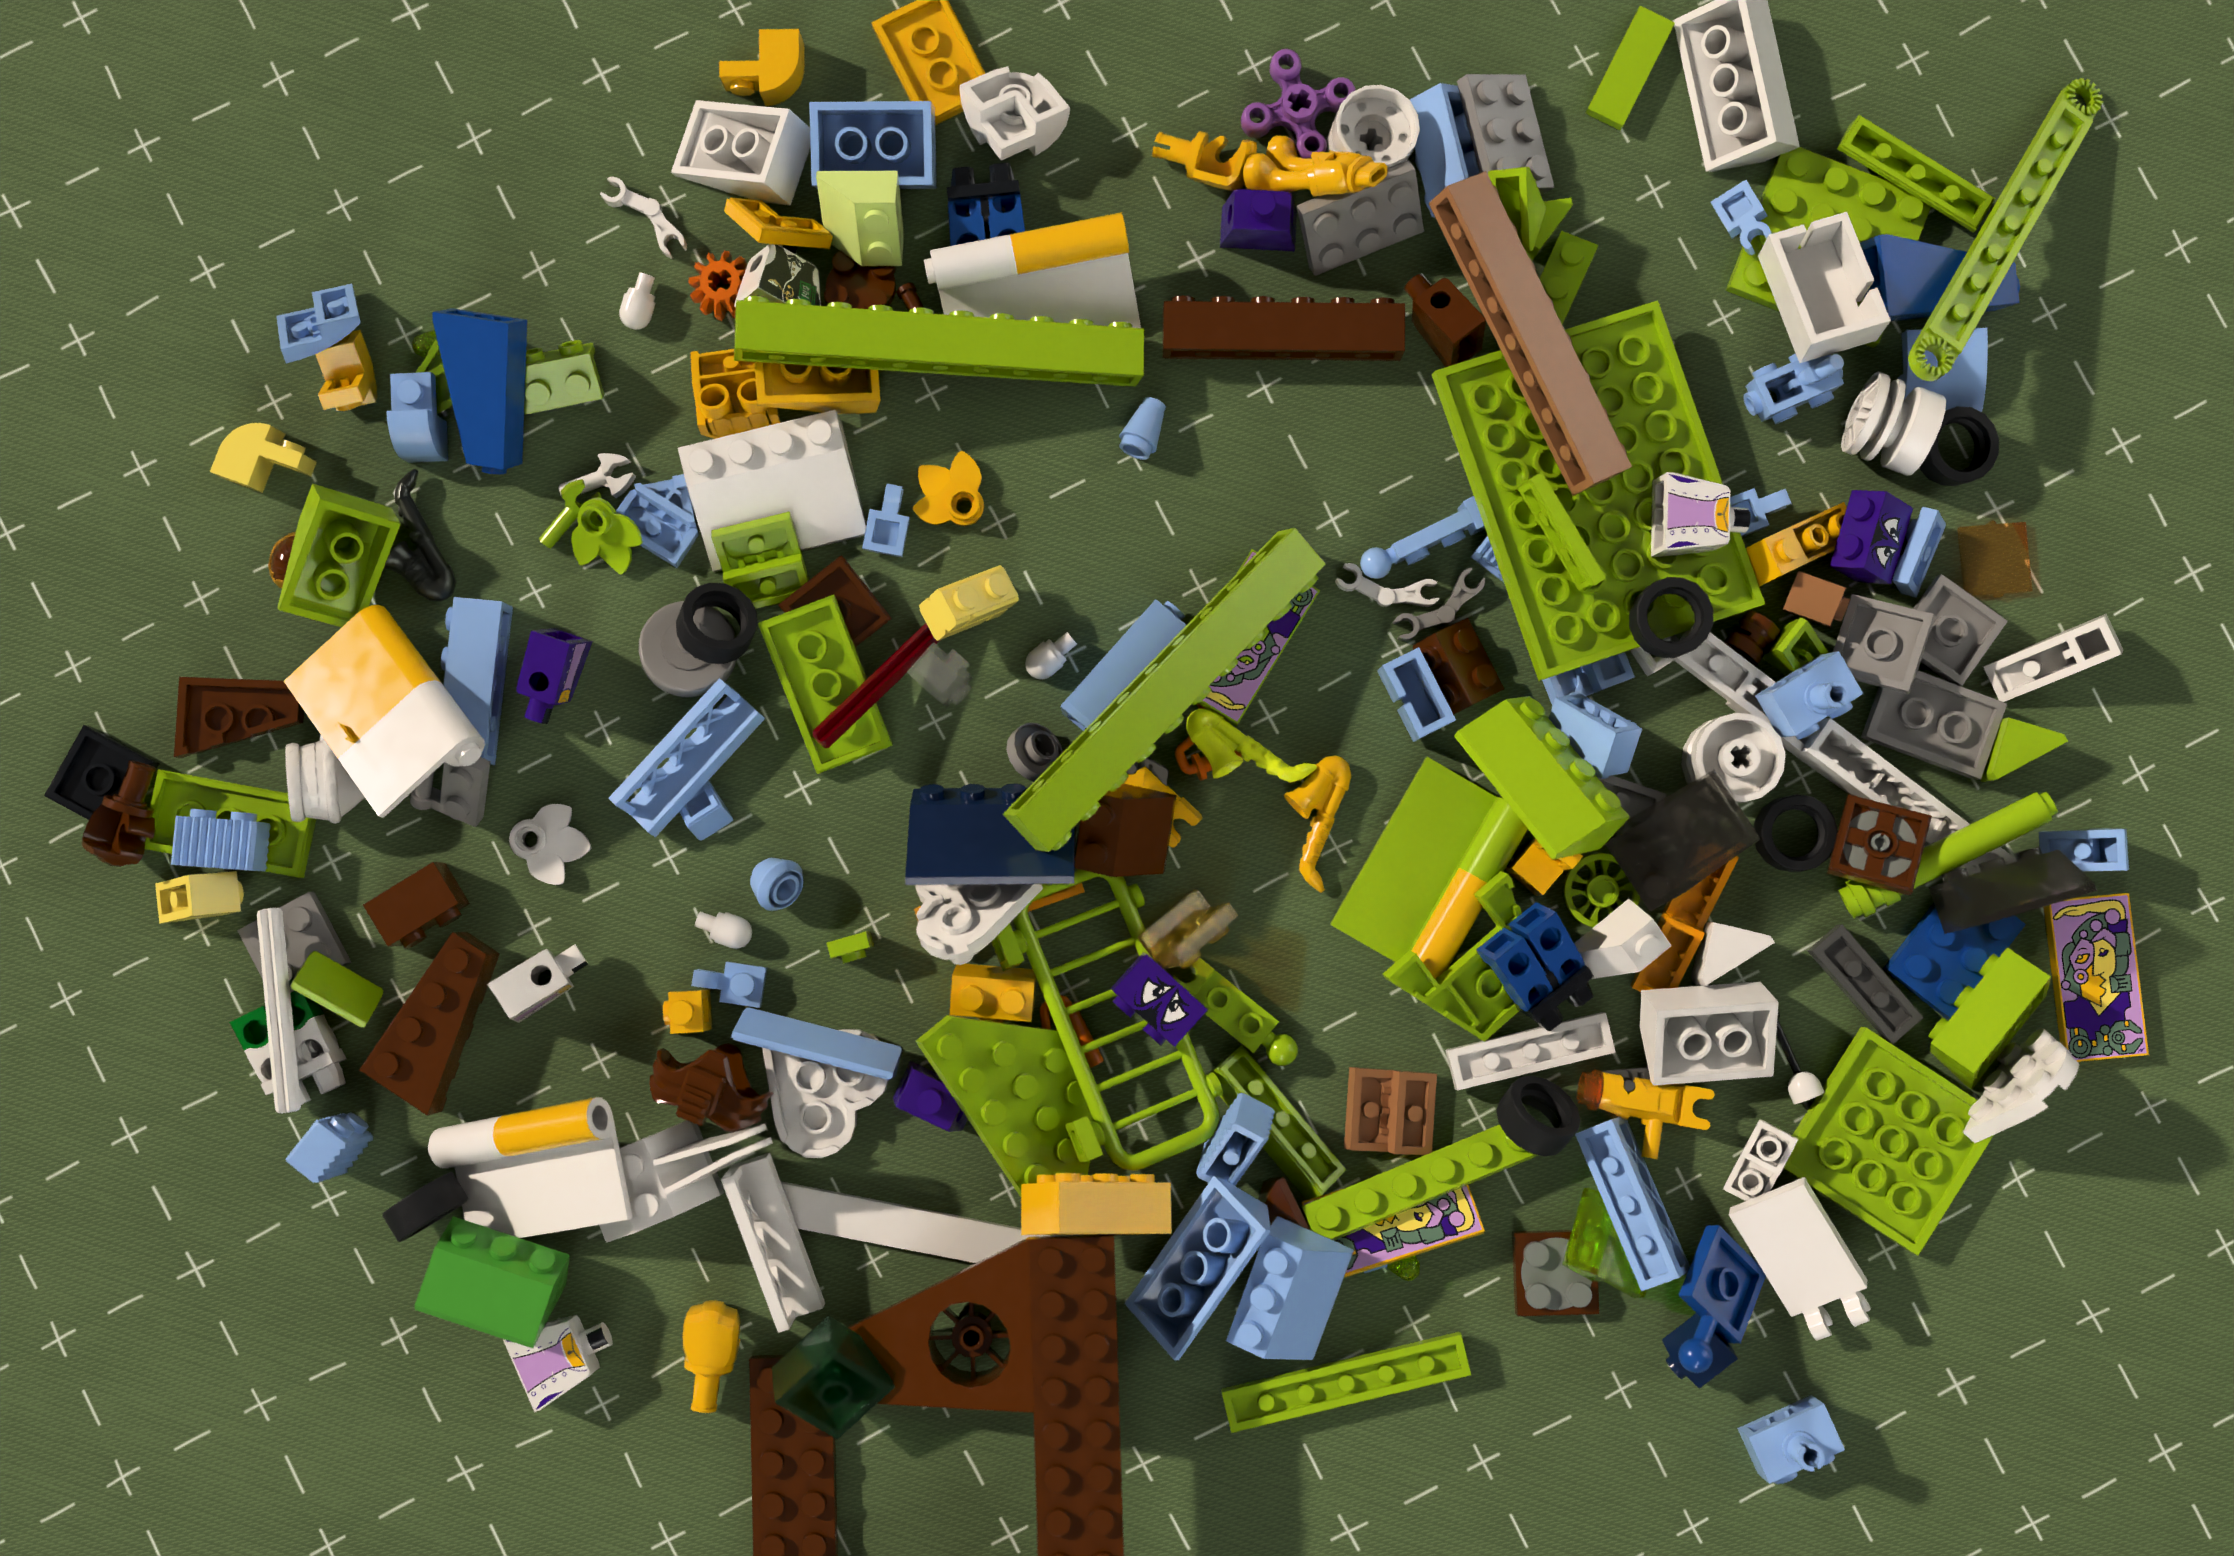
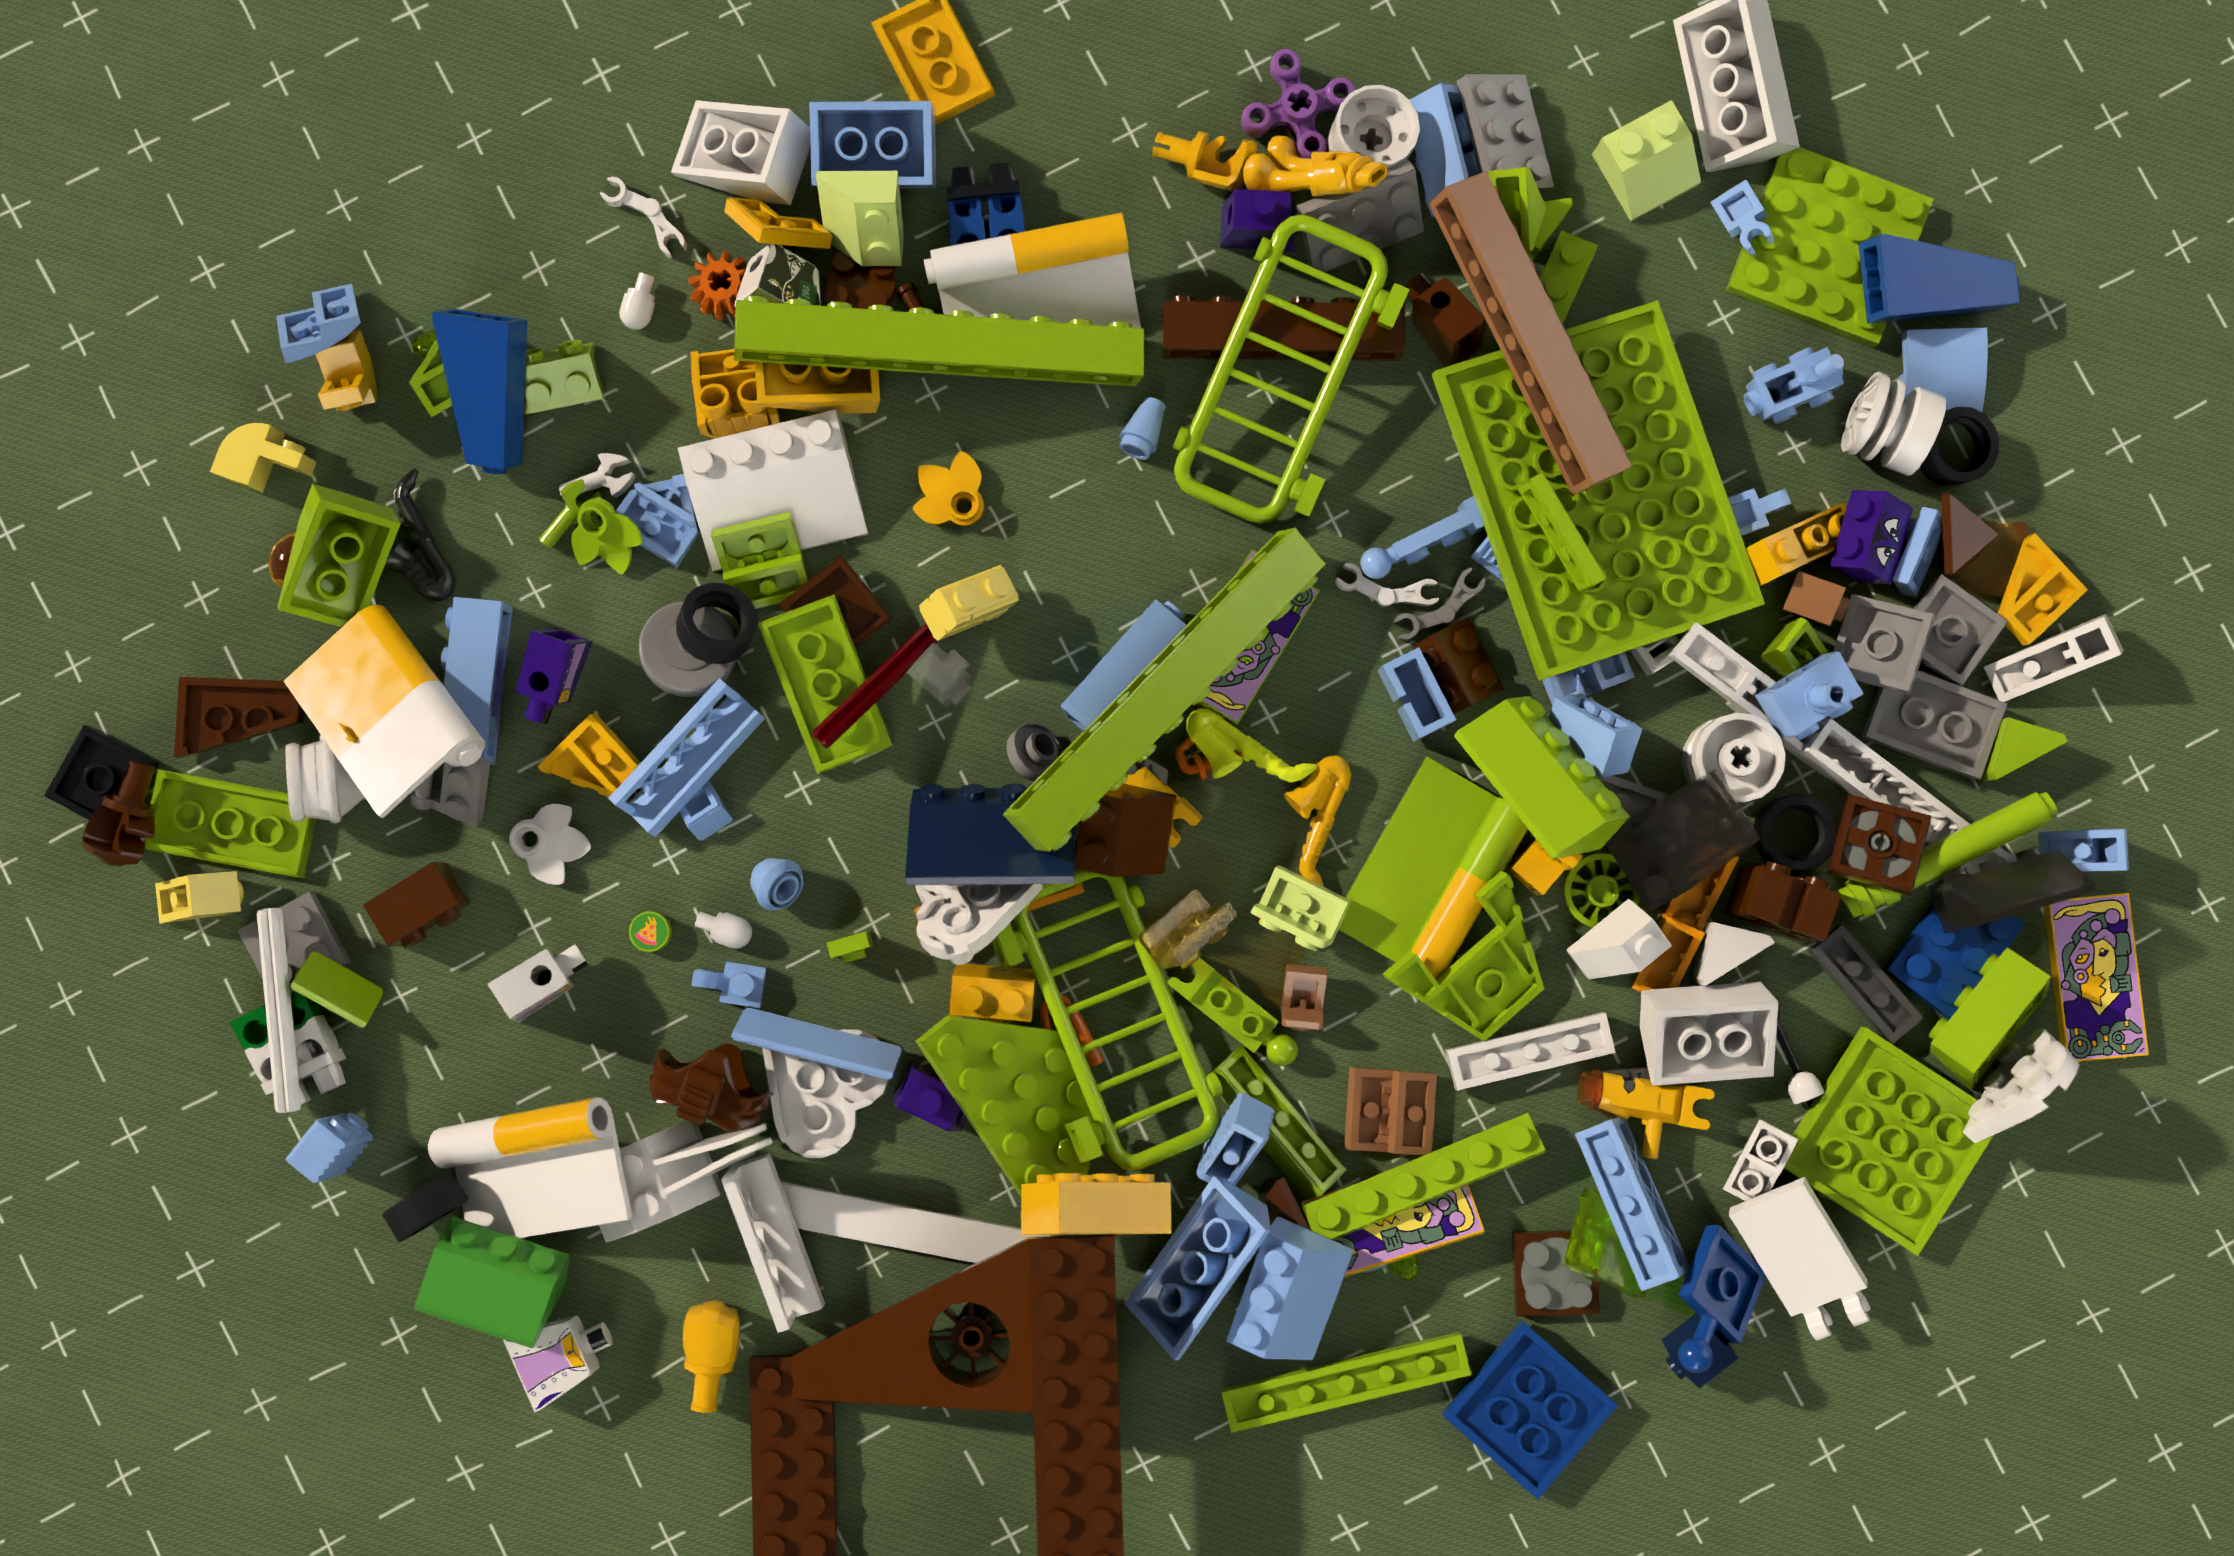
(220, 842): light blue brick -> none
(413, 422): light blue brick -> none
(429, 1032): reddish brown wedge -> none
(591, 757): none -> yellow wing
(650, 931): none -> tile
(688, 1011): yellow brick -> none
(775, 74): yellow brick -> none
(830, 1378): clear green slope -> none
(886, 529): light blue plate -> none
(1013, 111): white brick -> none
(1048, 657): white cylinder -> none
(1158, 1000): dark purple brick -> none
(1301, 909): none -> yellowish green bracket
(1303, 997): none -> medium nougat bracket
(1372, 299): none -> lime bar
(1526, 1130): black tyre -> none
(1529, 1409): none -> blue plate
(1538, 965): blue hips -> none
(1630, 68): lime tile -> none
(1649, 160): none -> yellowish green slope
(1692, 515): white torso -> none
(1693, 595): black tyre -> none
(1753, 636): reddish brown wheel -> none
(1783, 902): none -> reddish brown brick
(1791, 1440): light blue brick -> none
(1821, 287): white piece -> none
(1916, 173): lime slope -> none
(1963, 536): none -> reddish brown slope
(2005, 230): lime plate -> none
(2037, 591): none -> yellow wing

